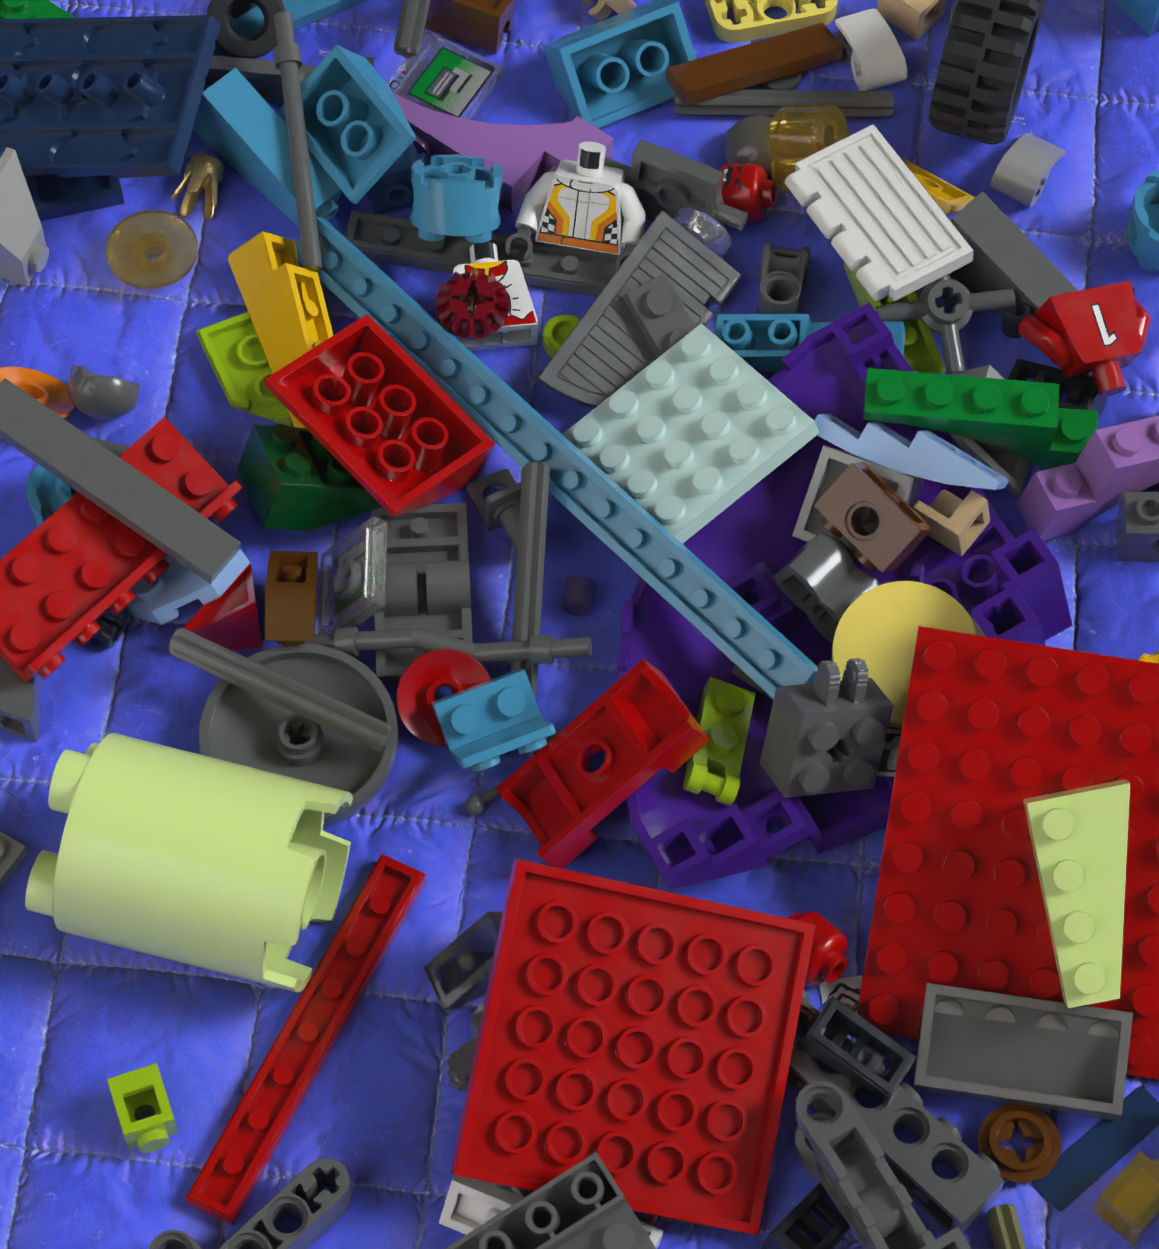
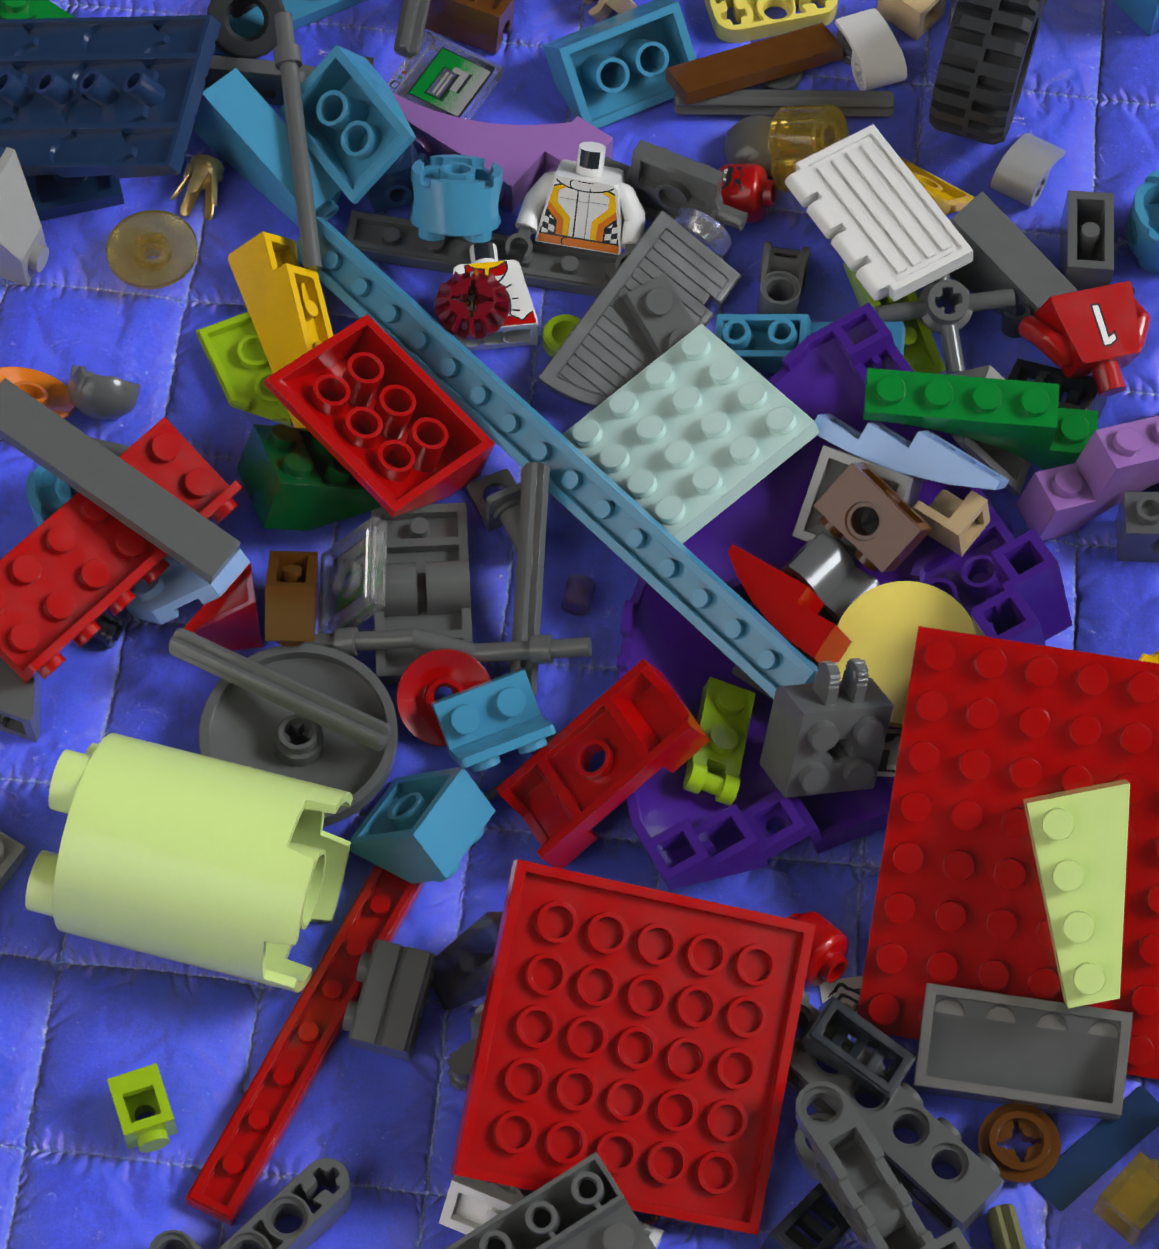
(391, 999): none -> dark grey brick
(424, 825): none -> dark azure slope
(789, 608): none -> red slope
(1087, 239): none -> dark grey brick

